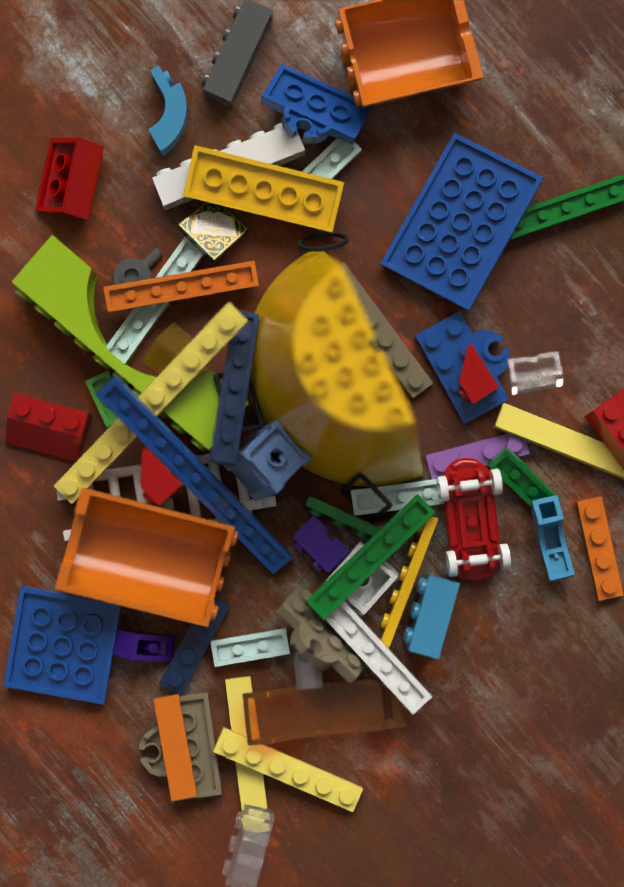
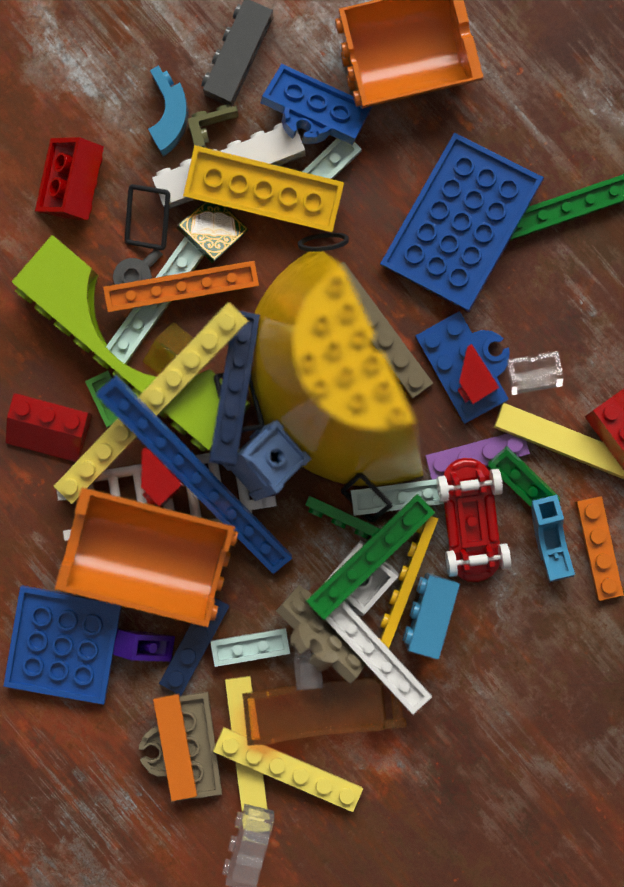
(165, 219): none -> black piece
(203, 118): none -> olive bracket
(325, 552): dark purple brick -> none

